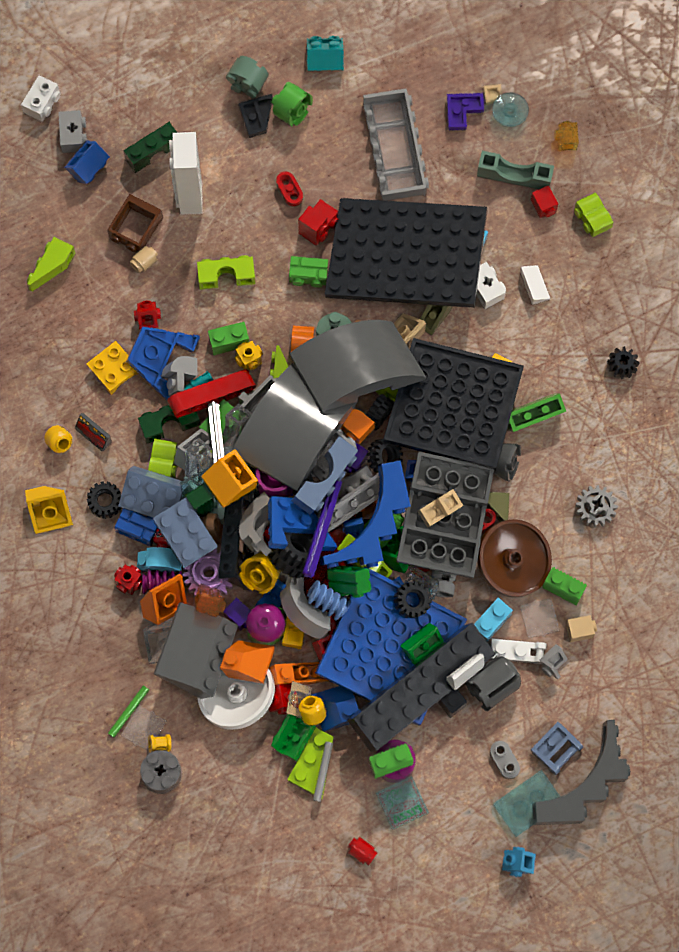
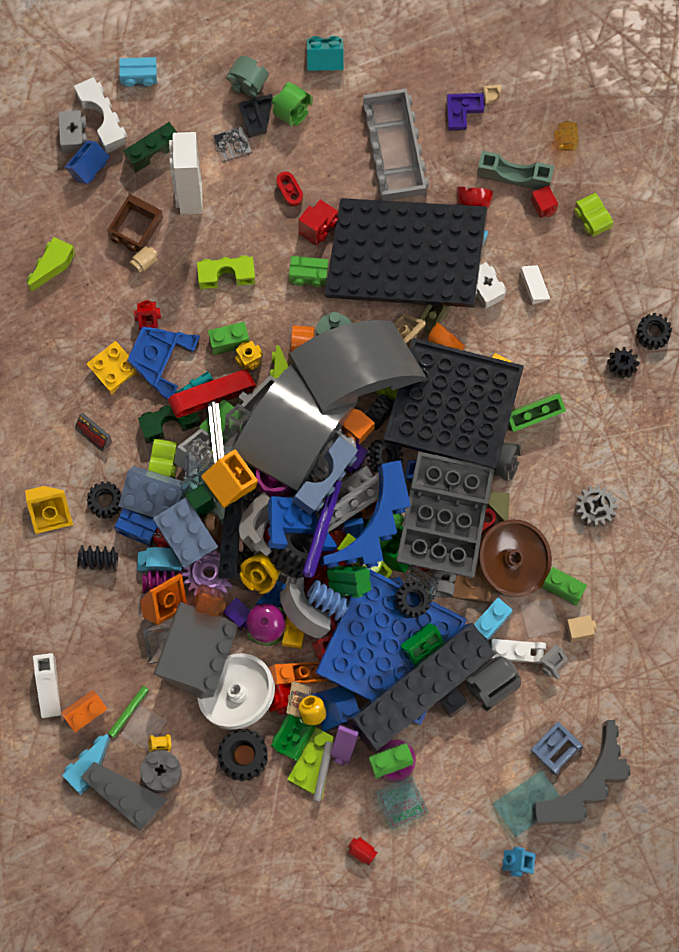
(41, 98): white brick -> none
(47, 685): none -> white slope
(58, 439): yellow head -> none
(74, 771): none -> medium azure slope
(84, 711): none -> orange brick
(91, 97): none -> white arch
(97, 558): none -> black piece
(125, 795): none -> dark grey wing
(130, 585): red brick -> none
(138, 71): none -> medium azure brick
(179, 370): light grey brick -> none
(232, 144): none -> piece
(237, 738): none -> black tyre
(244, 755): none -> orange tile
(247, 661): orange slope -> none
(344, 745): none -> medium lavender slope
(440, 508): tan slope -> none
(442, 336): none -> orange cylinder
(466, 671): white slope -> none
(472, 589): none -> medium nougat tile
(474, 196): none -> red cylinder
(504, 759): light grey plate -> none
(510, 102): clear light blue dish -> none
(650, 341): none -> black tyre

